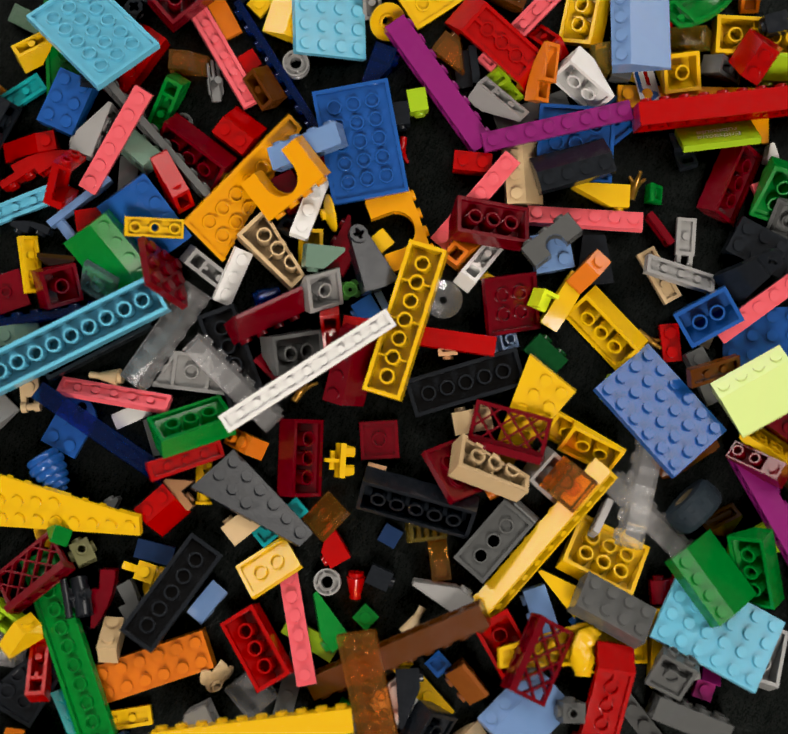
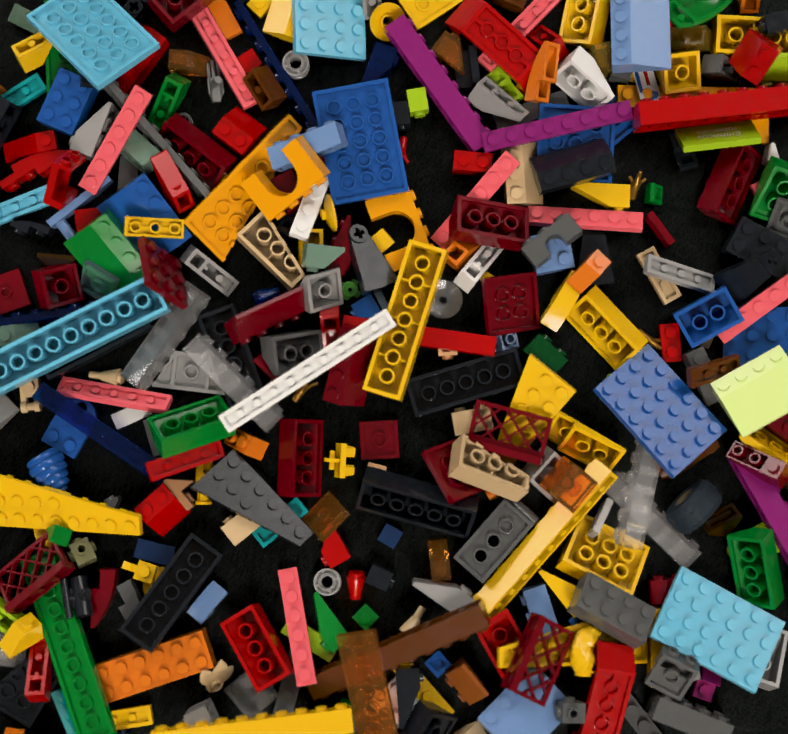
(28, 249): yellow plate -> none
(110, 640): tan brick -> none
(232, 276): white plate -> none
(268, 567): yellow plate -> none
(410, 534): clear yellow slope -> none
(541, 298): neon yellow panel -> none
(685, 239): light grey hinge -> none
(711, 579): green slope -> none

